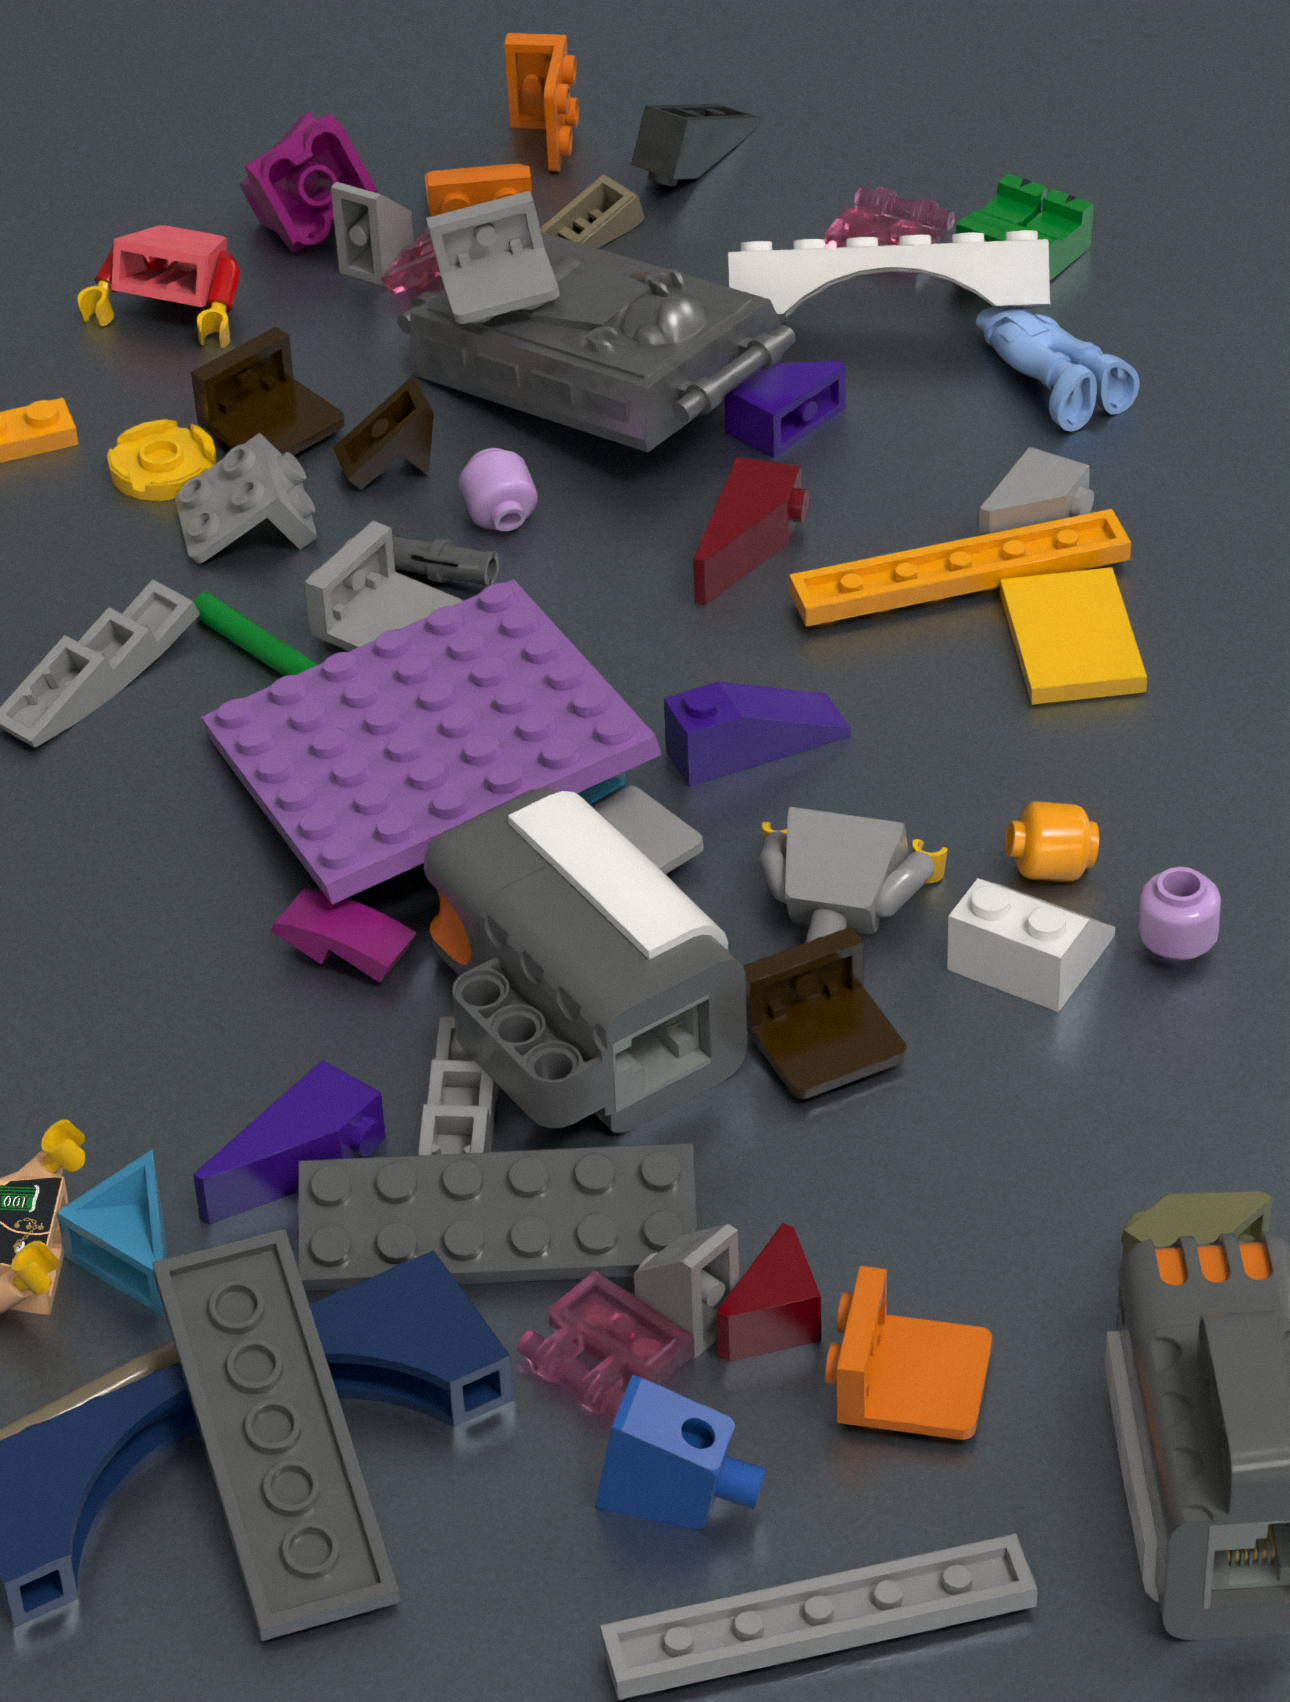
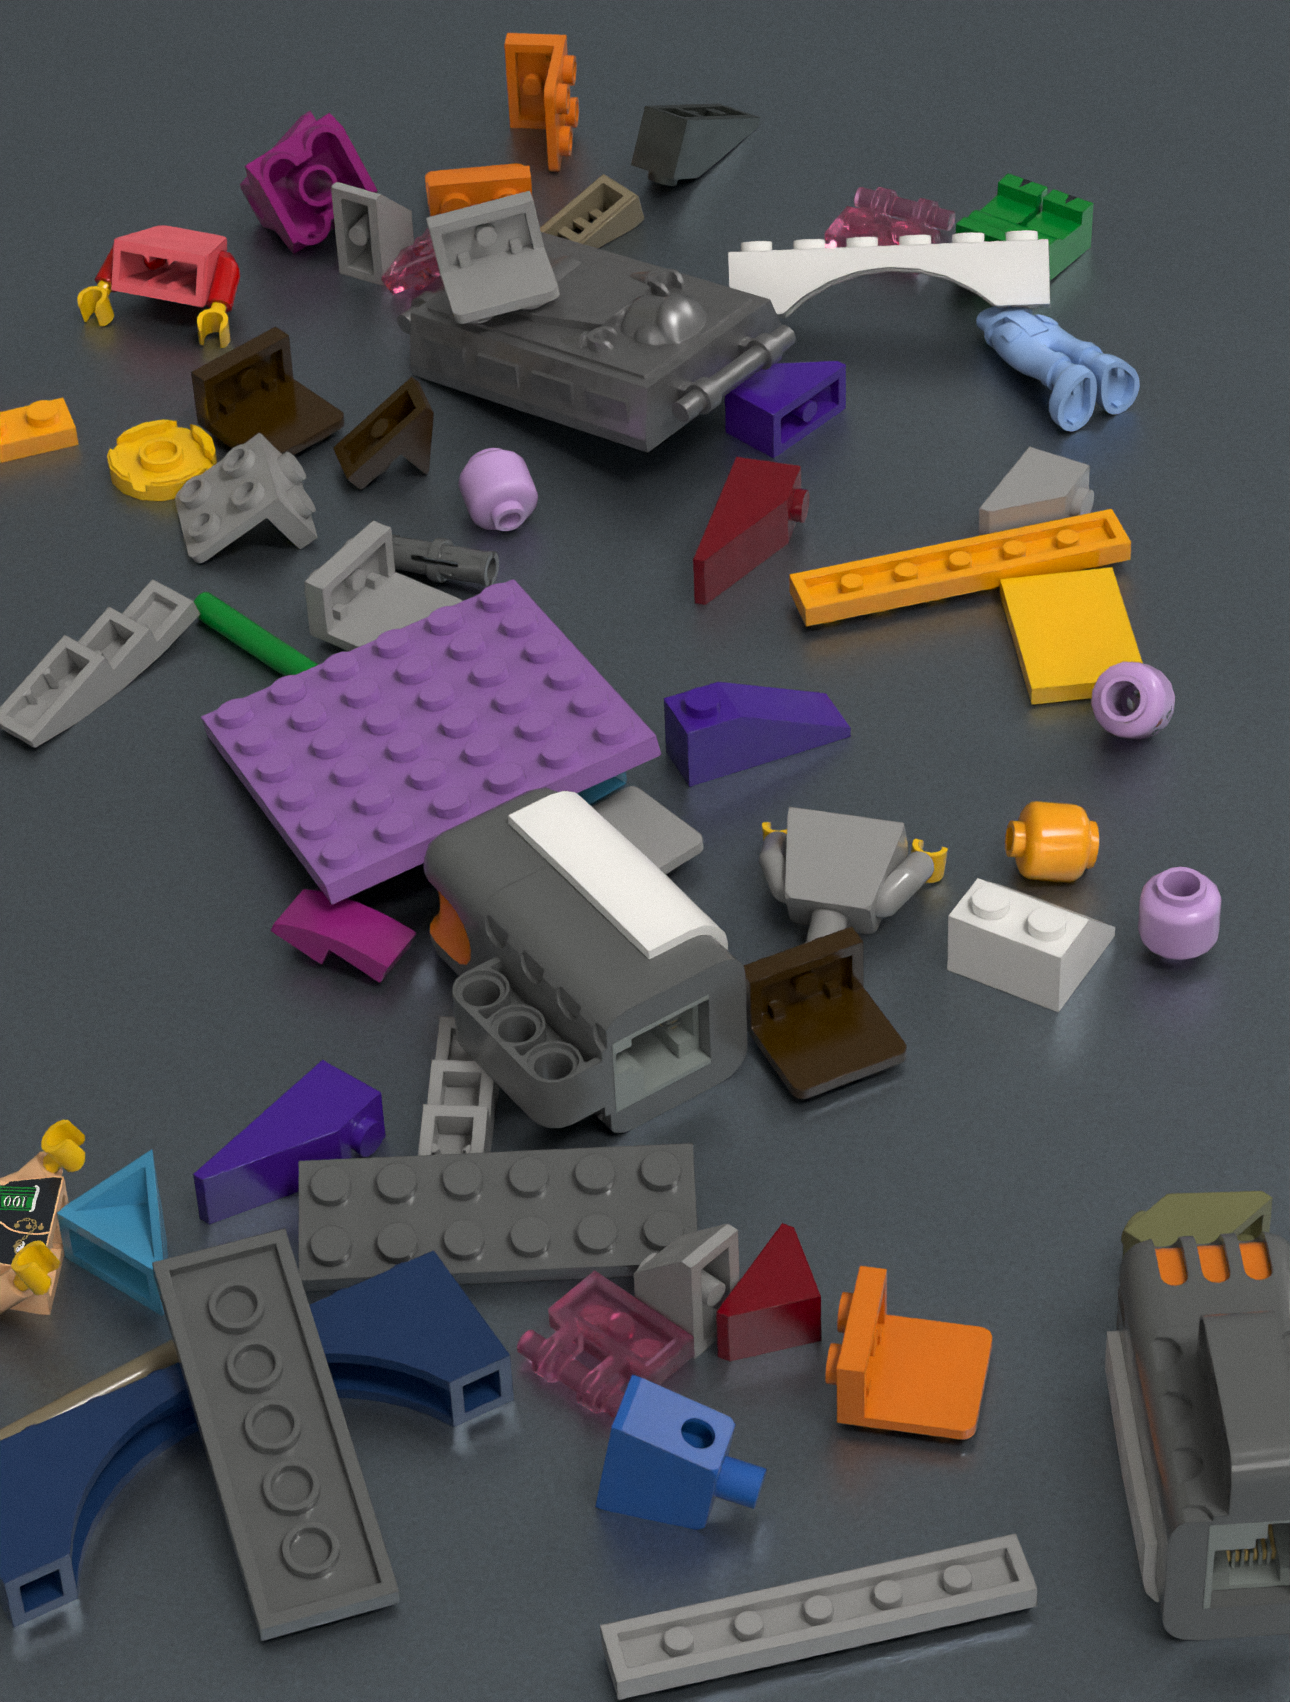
(1118, 688): none -> lavender head

